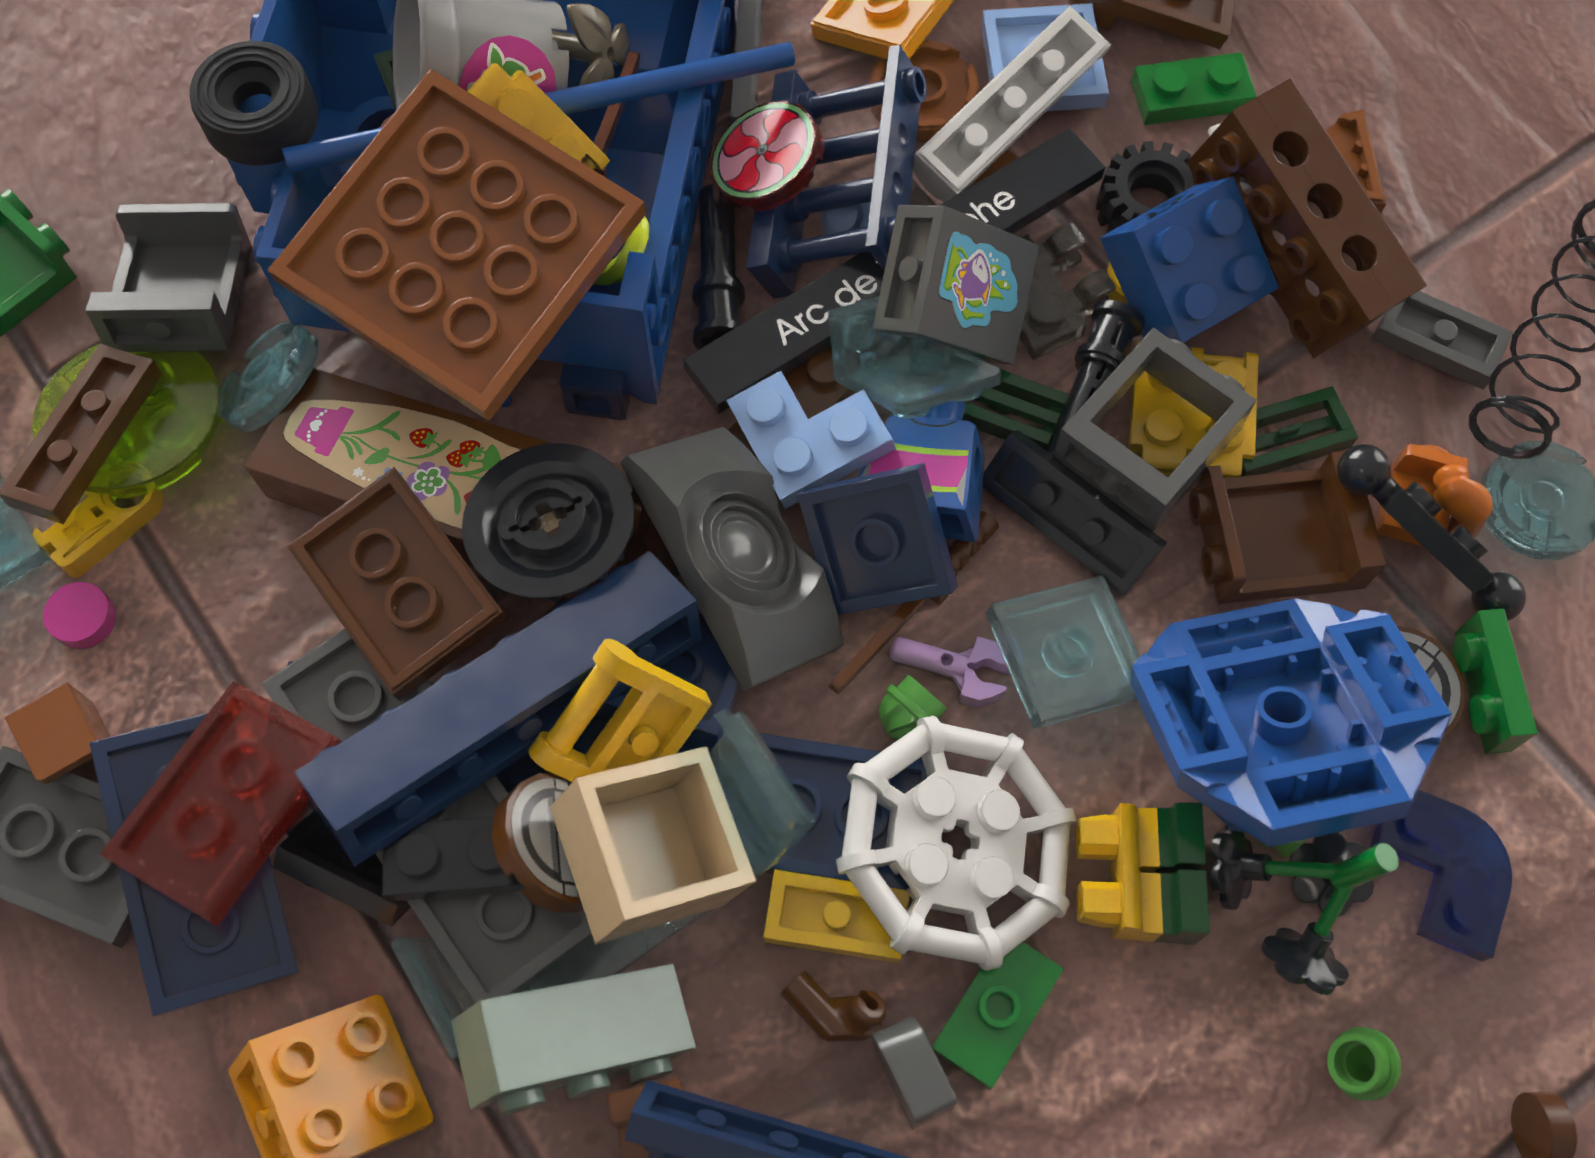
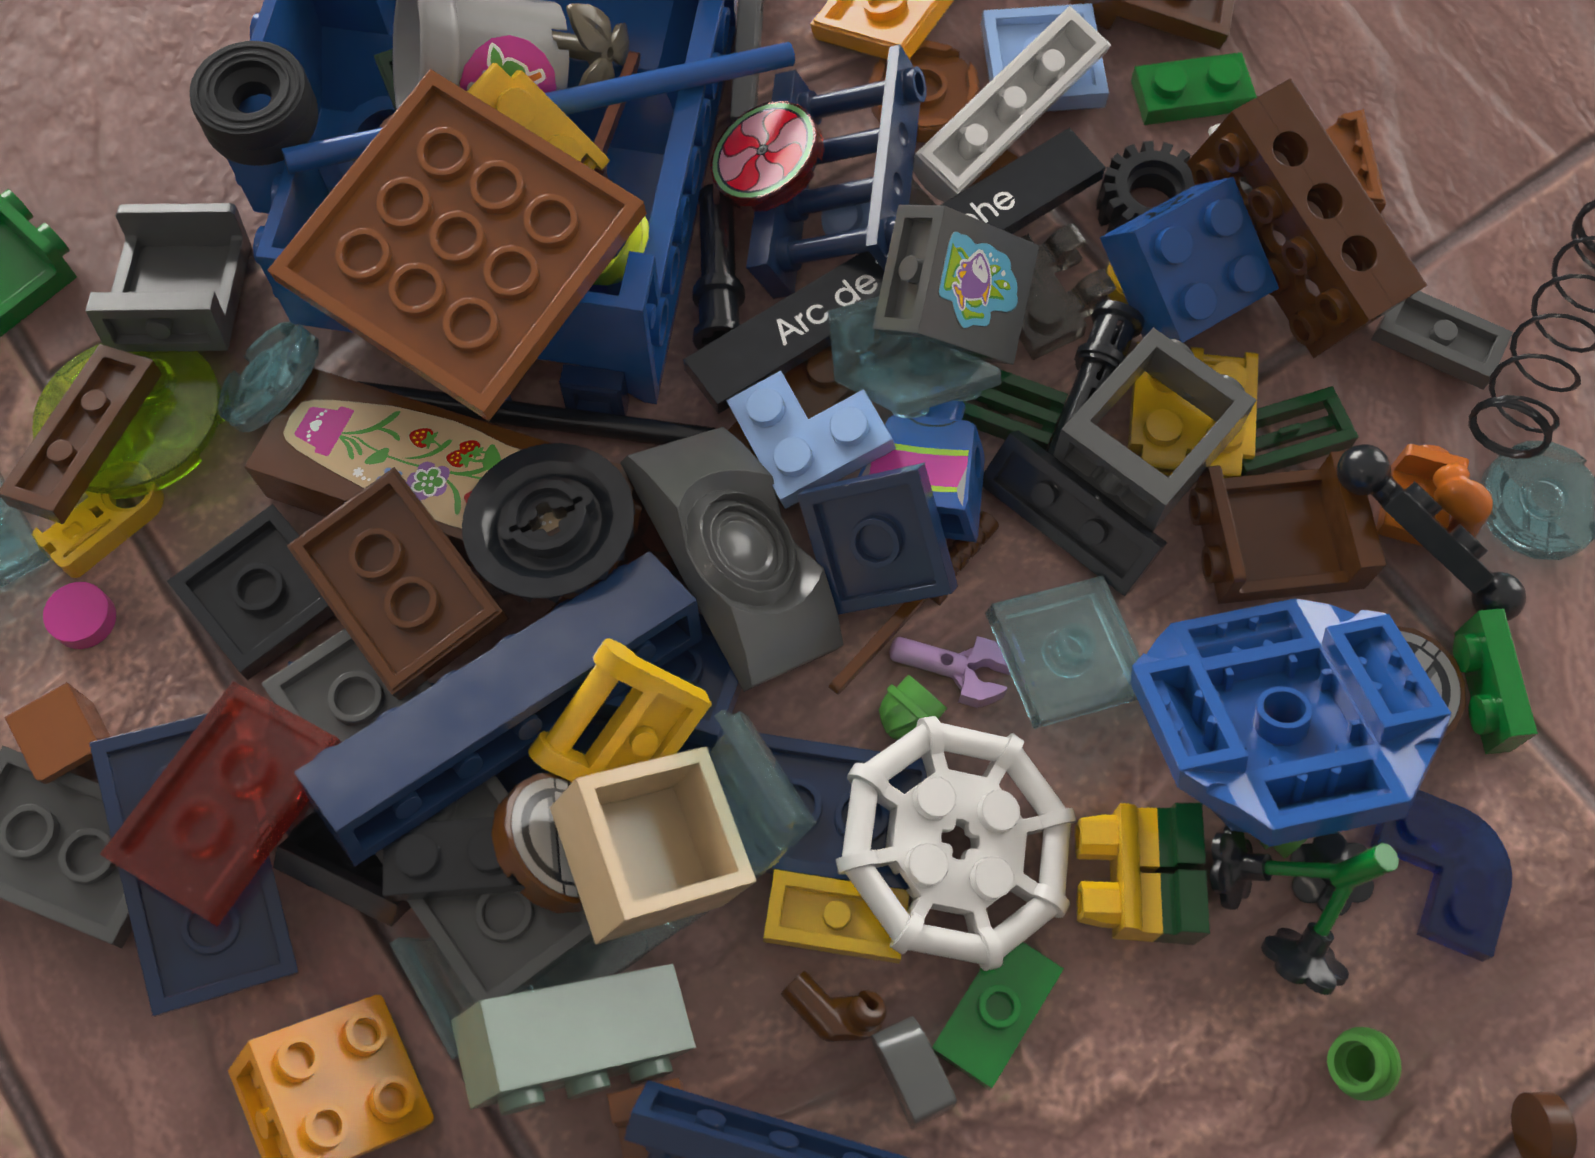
(253, 593): none -> black plate
(561, 418): none -> black piece

